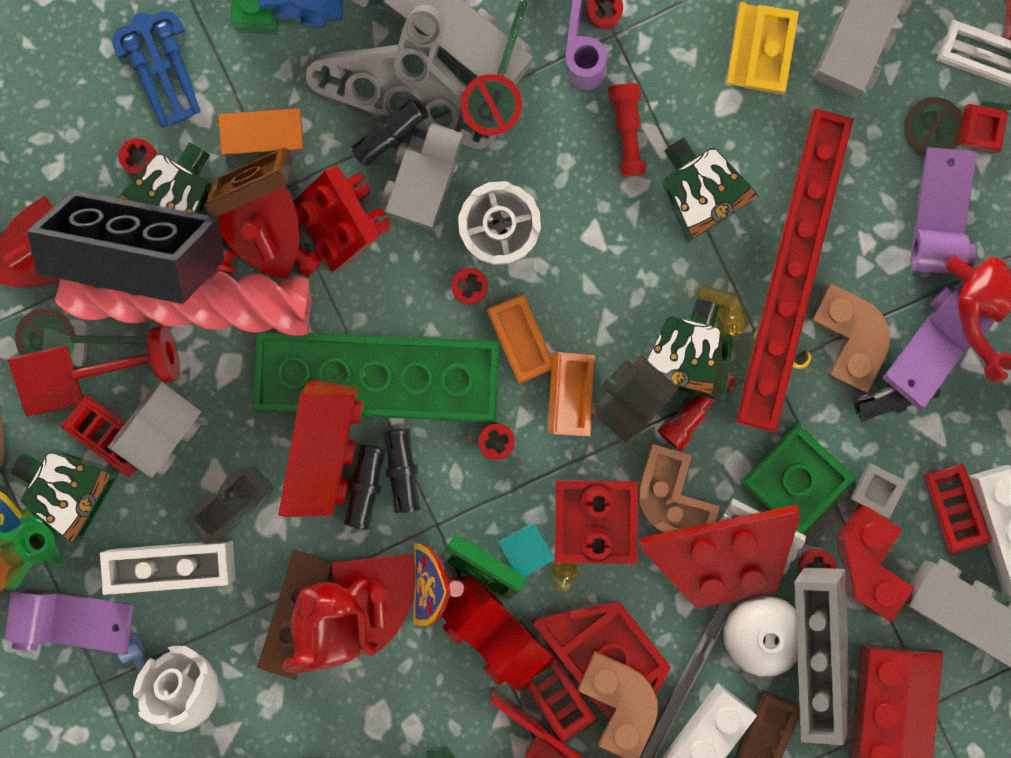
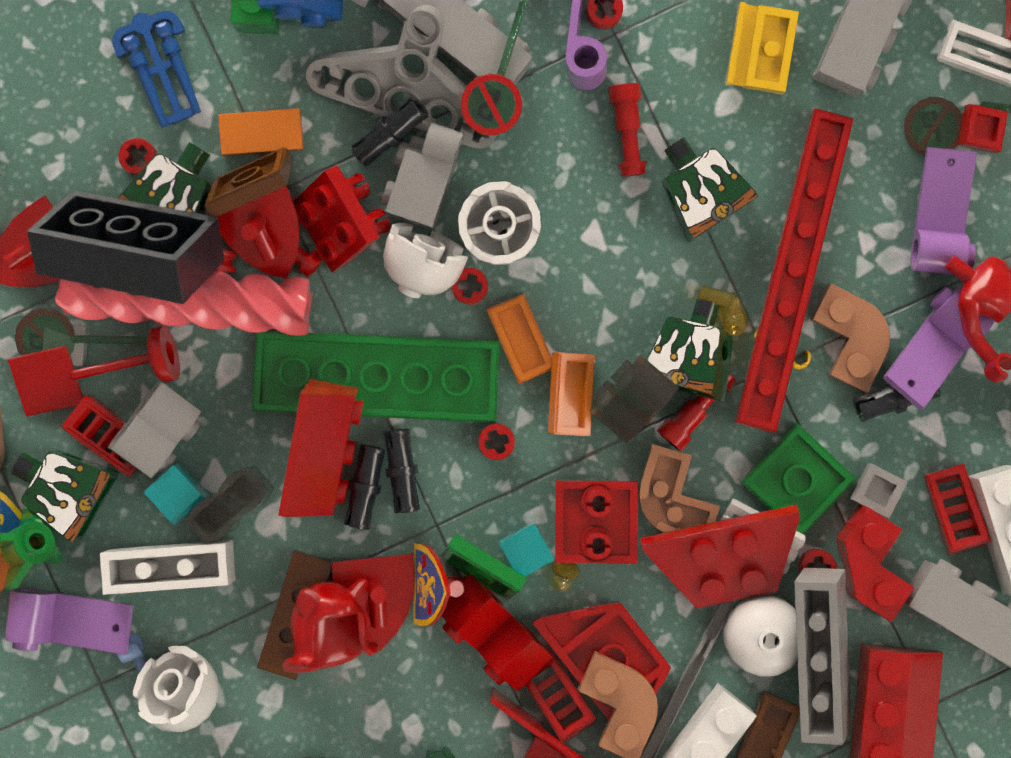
(176, 493): none -> teal piece
(421, 261): none -> white cylinder

